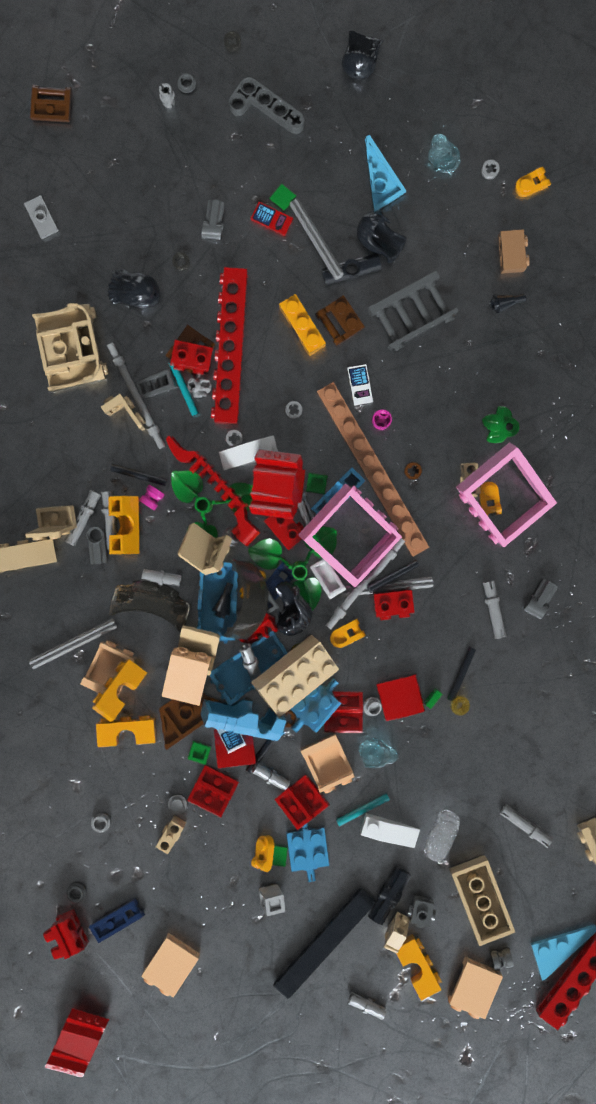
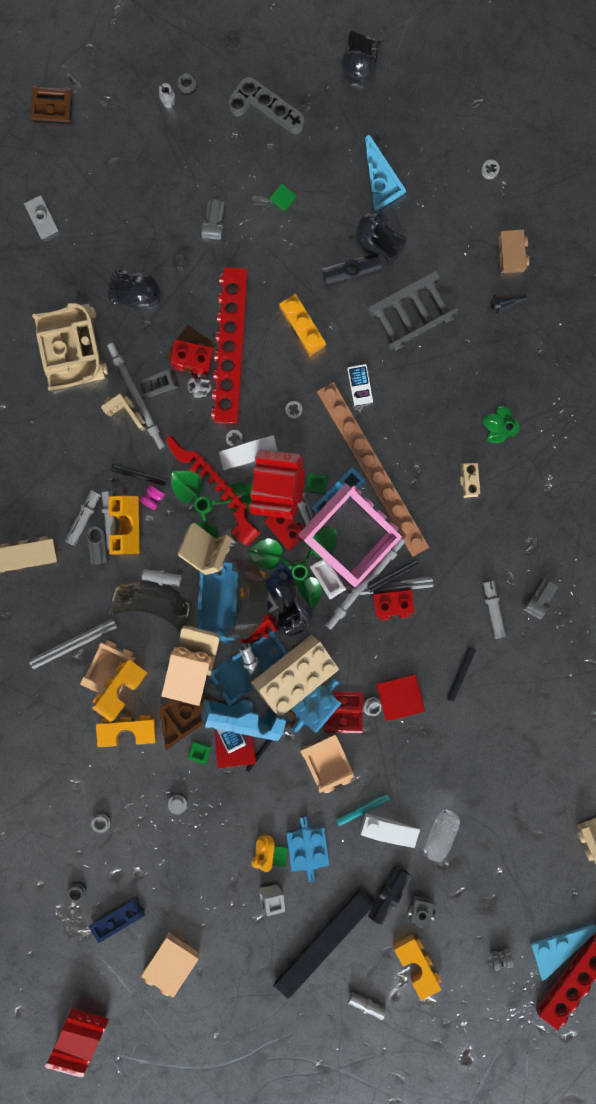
(53, 522): tan bracket -> none
(68, 935): red hips -> none
(170, 834): tan piece -> none
(184, 390): teal bar -> none
(212, 791): red slope -> none
(222, 606): black cone -> none
(270, 776): light grey pin -> none
(271, 219): tile -> none
(302, 802): red slope -> none
(316, 239): light grey axle -> none
(340, 637): light orange plate -> none
(345, 317): reddish brown plate -> none
(371, 759): clear light blue piece -> none
(381, 416): dark pink wheel -> none
(396, 932): tan piece -> none
(416, 475): reddish brown bush -> none
(432, 698): green tile -> none
(439, 154): clear light blue piece -> none
(465, 706): clear yellow plate -> none
(475, 988): light nougat panel -> none
(482, 900): tan brick -> none
(487, 470): bright pink window -> none
(488, 492): light orange plate -> none
(523, 823): light grey pin -> none
(525, 185): light orange plate -> none

